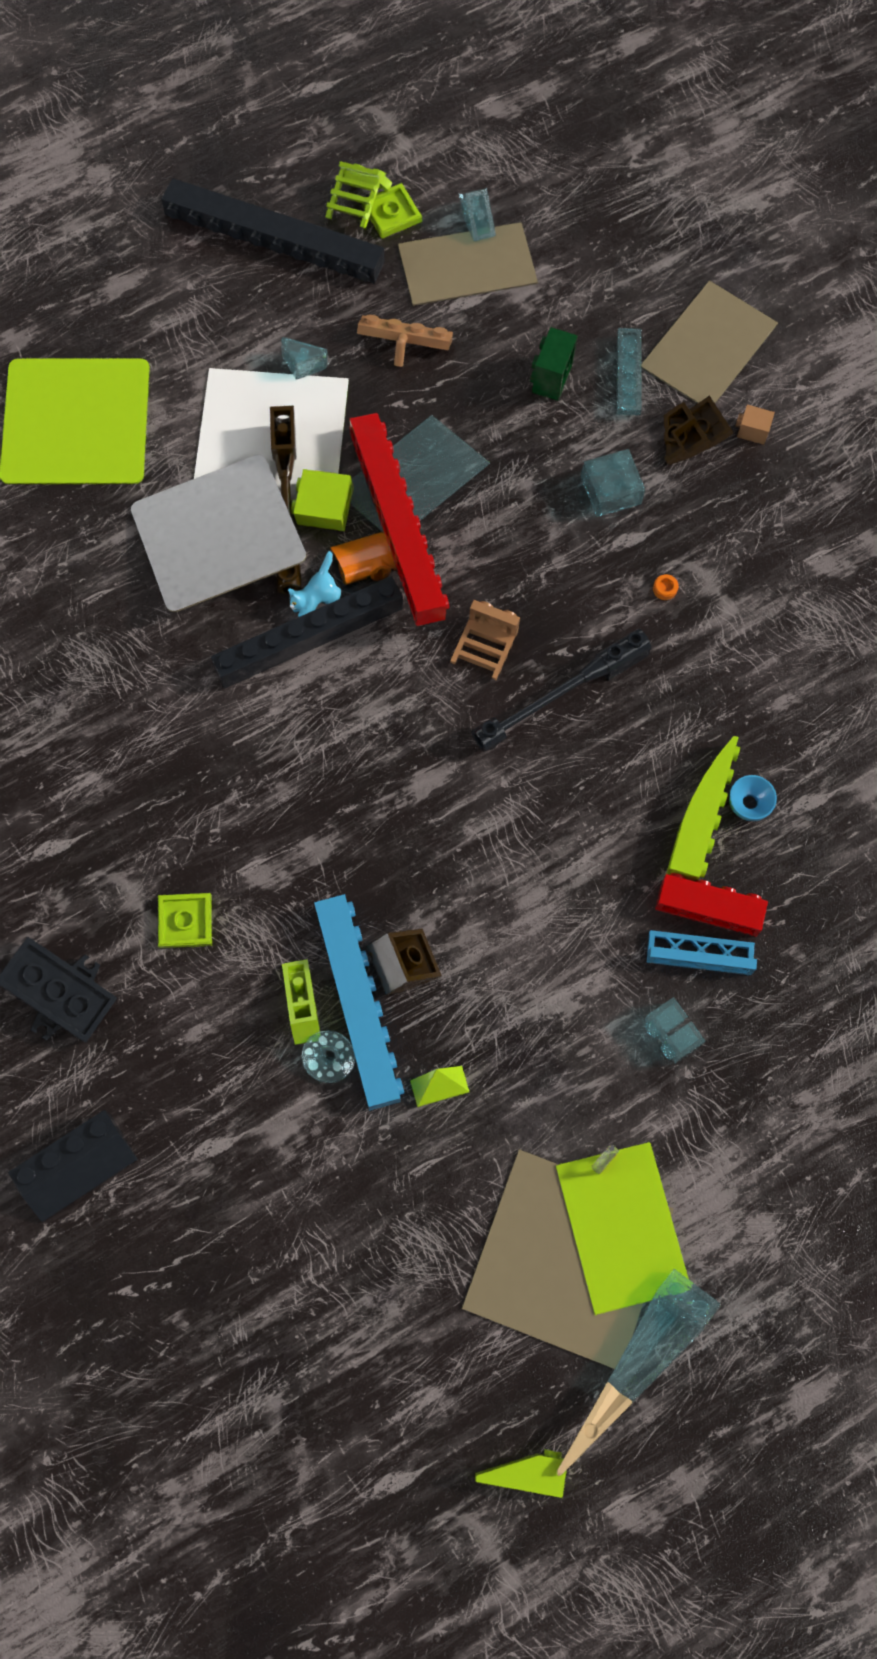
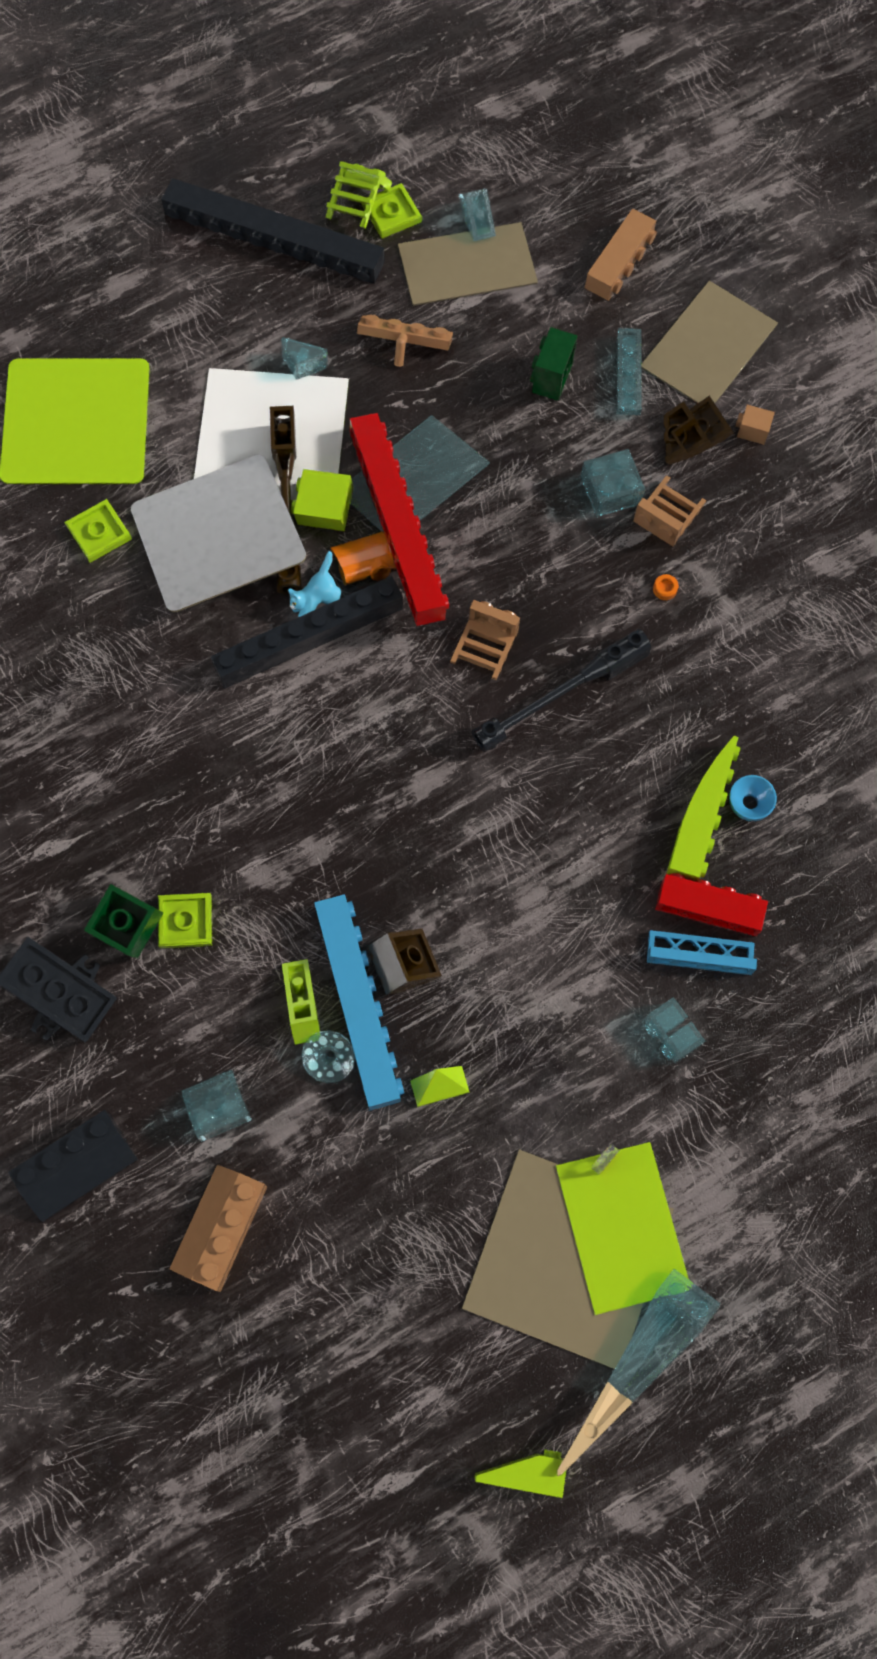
(98, 530): none -> lime tile
(123, 921): none -> dark green brick
(215, 1106): none -> clear light blue slope
(218, 1228): none -> medium nougat slope
(620, 255): none -> medium nougat brick
(662, 523): none -> medium nougat plate

